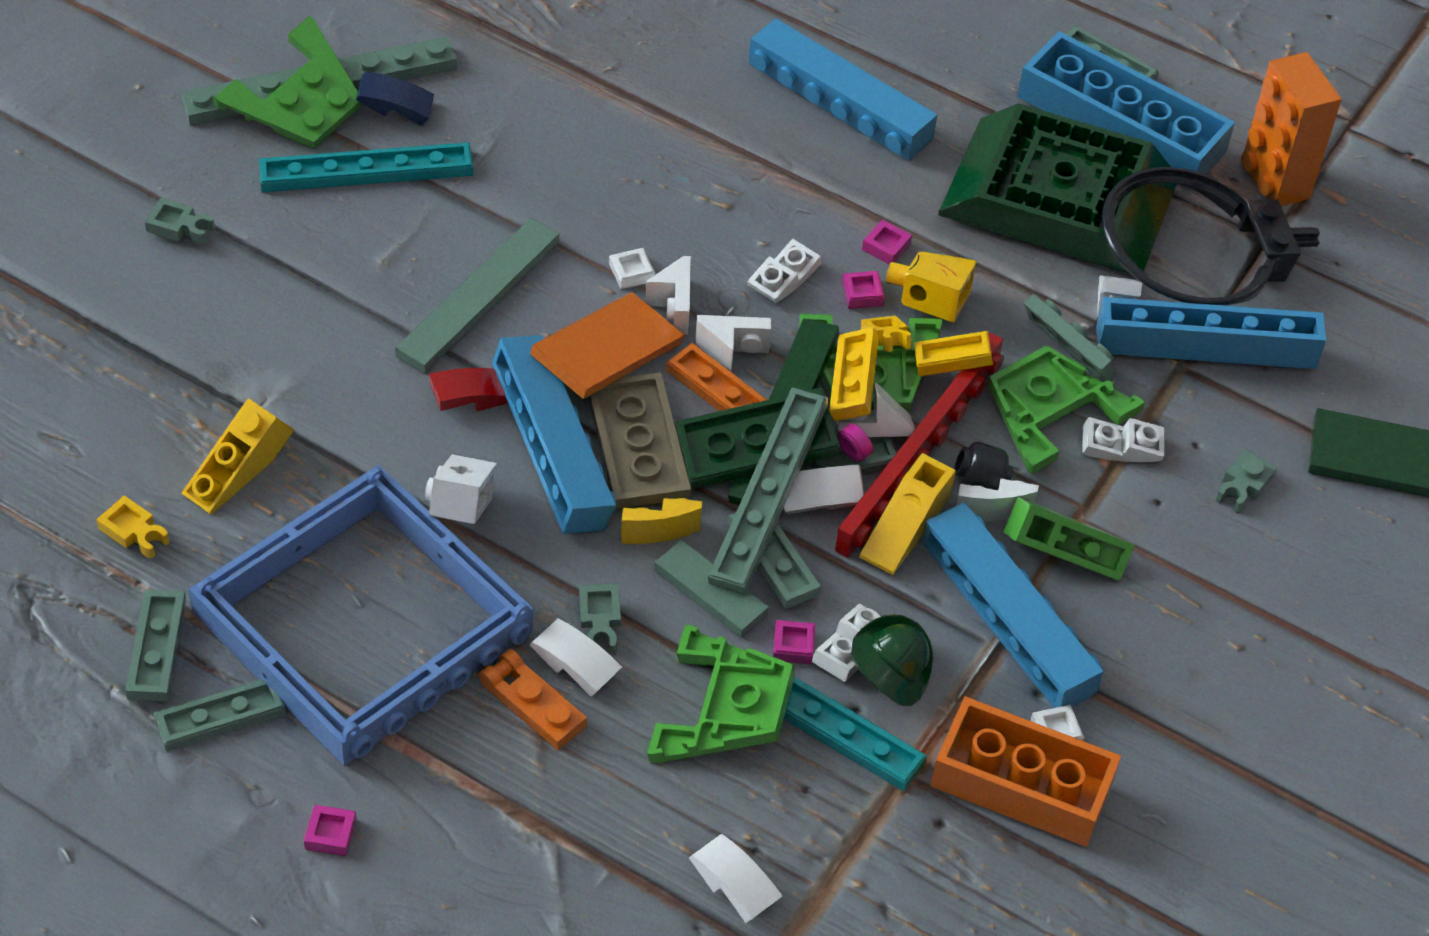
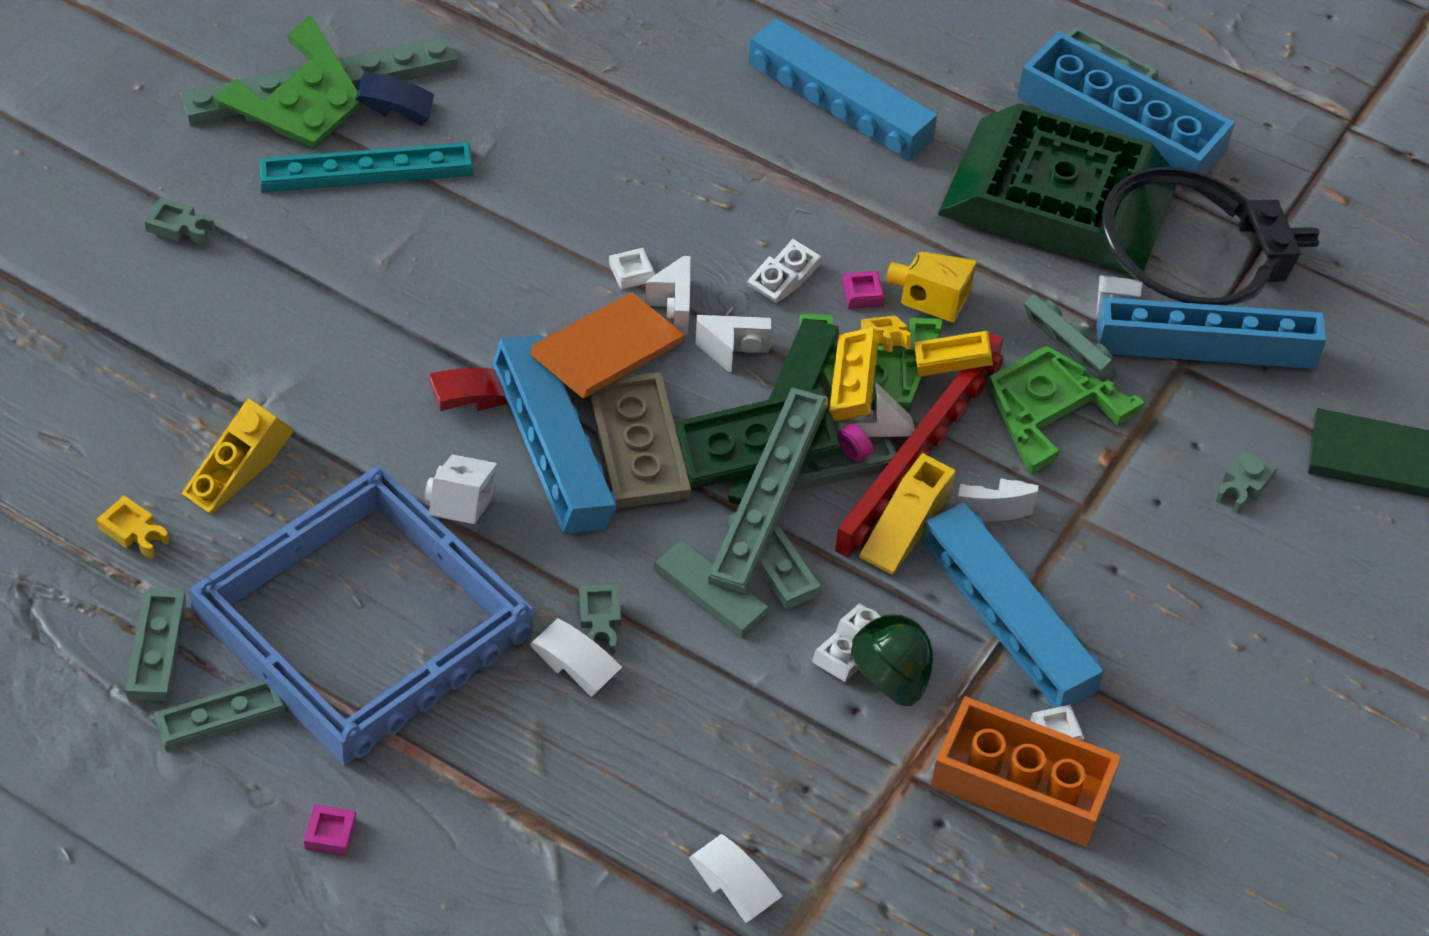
(477, 295): sand green tile -> none
(533, 700): orange plate -> none
(676, 520): yellow slope -> none
(711, 379): orange tile -> none
(741, 704): bright green wing -> none
(794, 641): dark pink tile -> none
(825, 488): white slope -> none
(853, 735): teal tile -> none
(886, 242): dark pink tile -> none
(982, 465): black head -> none
(1068, 539): bright green slope -> none
(1127, 443): white slope -> none
(1290, 129): orange brick -> none

